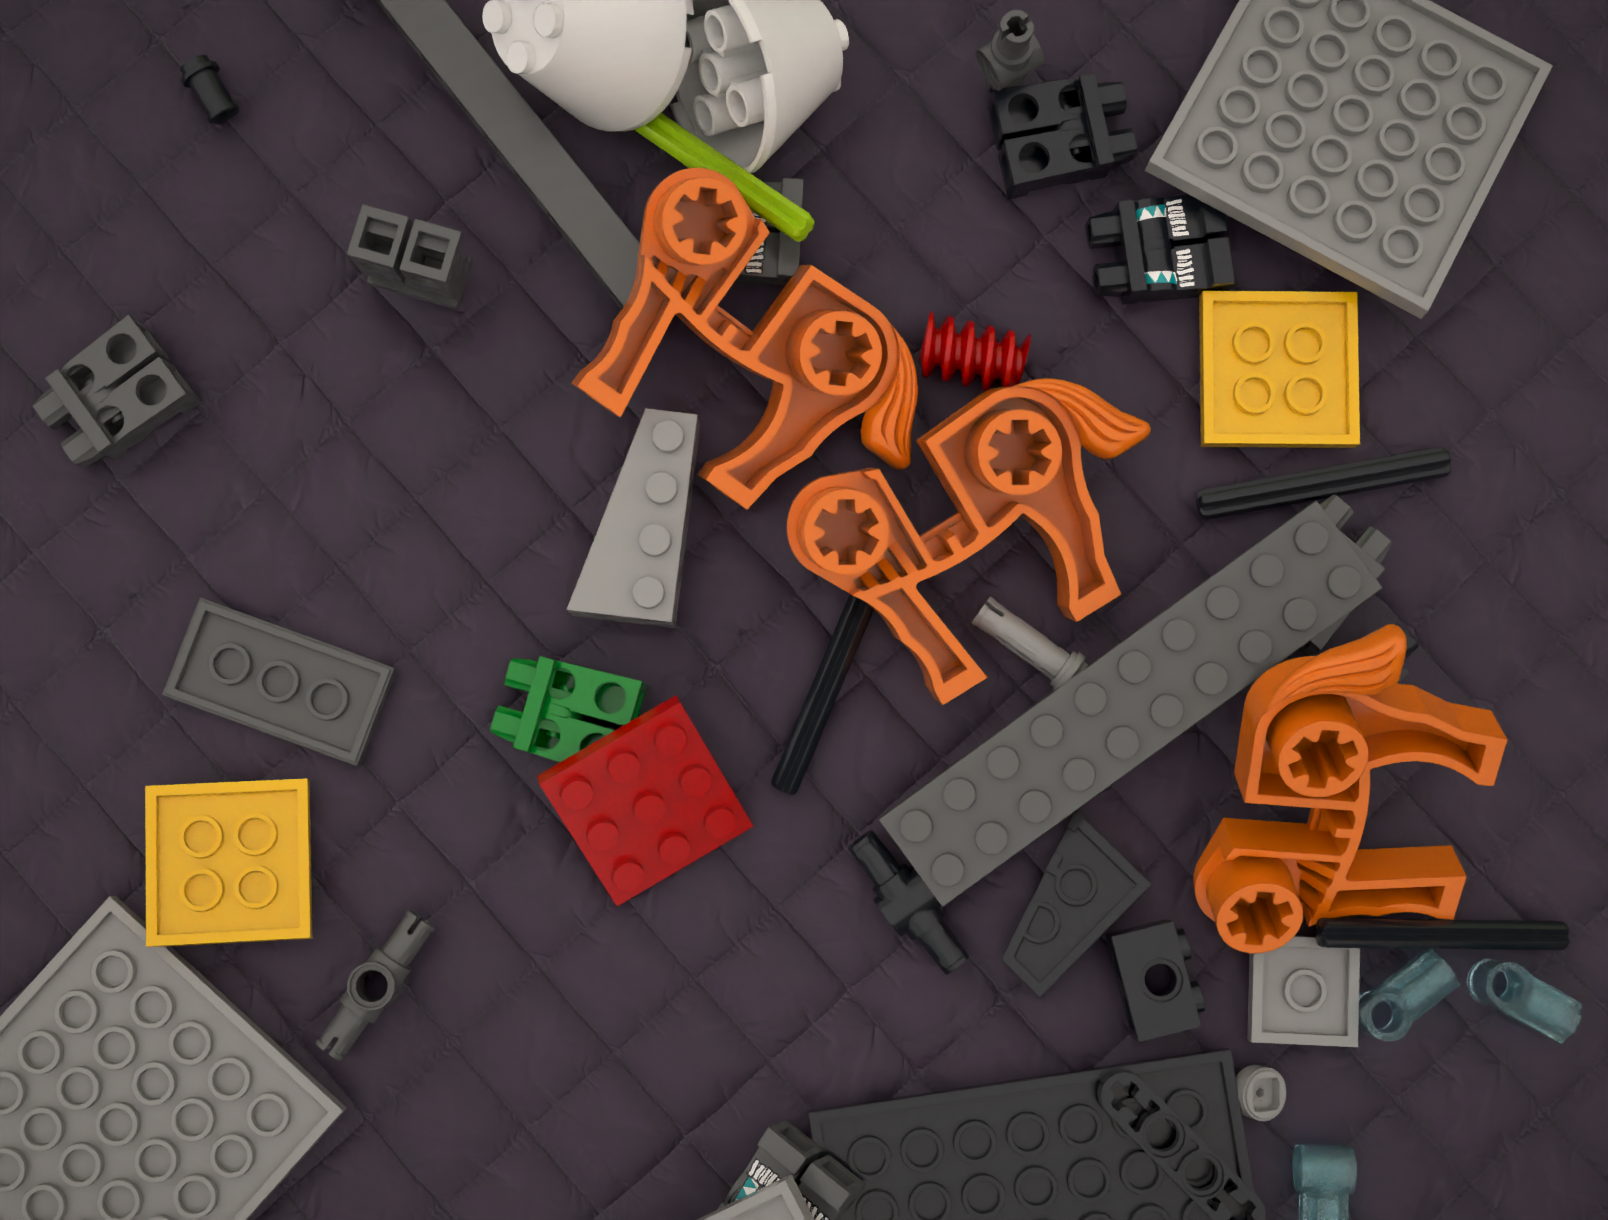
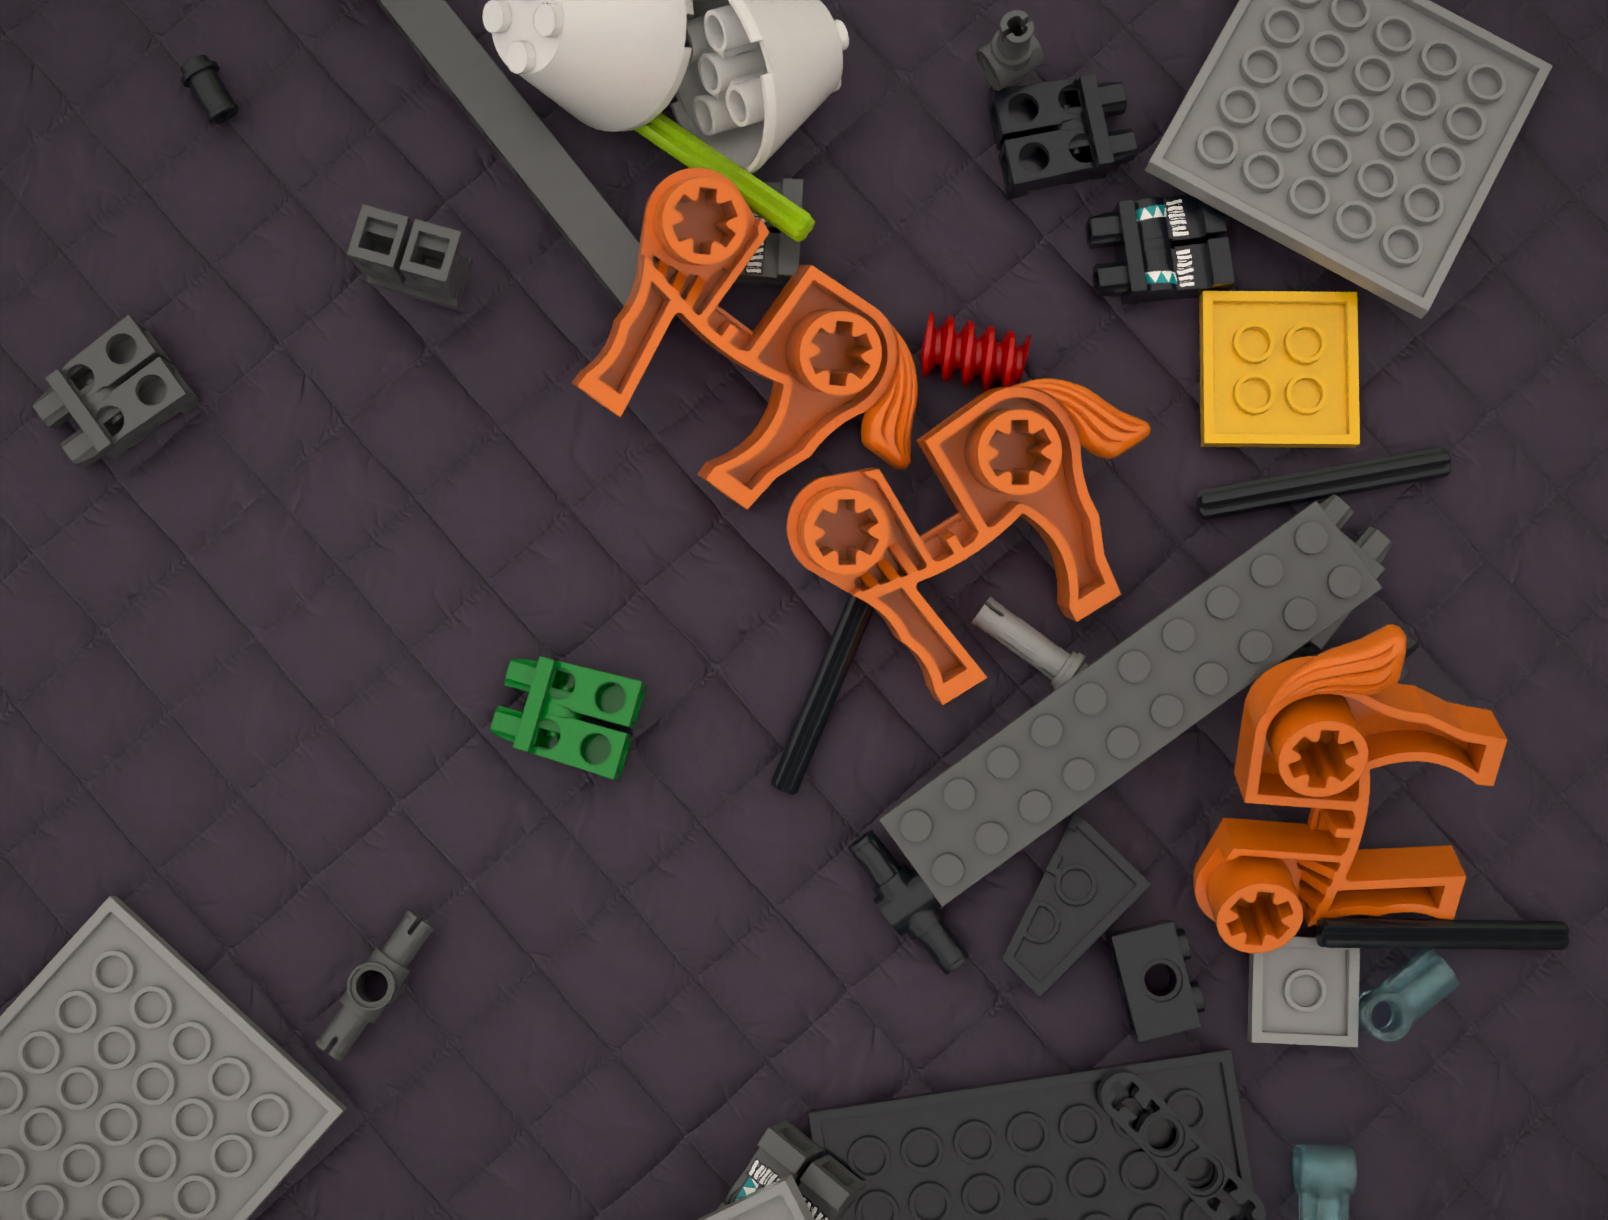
(228, 862): yellow plate -> none
(279, 682): dark grey tile -> none
(642, 538): light grey wedge -> none
(645, 800): red plate -> none
(1260, 1092): light grey tile -> none
(1526, 999): clear light blue piece -> none

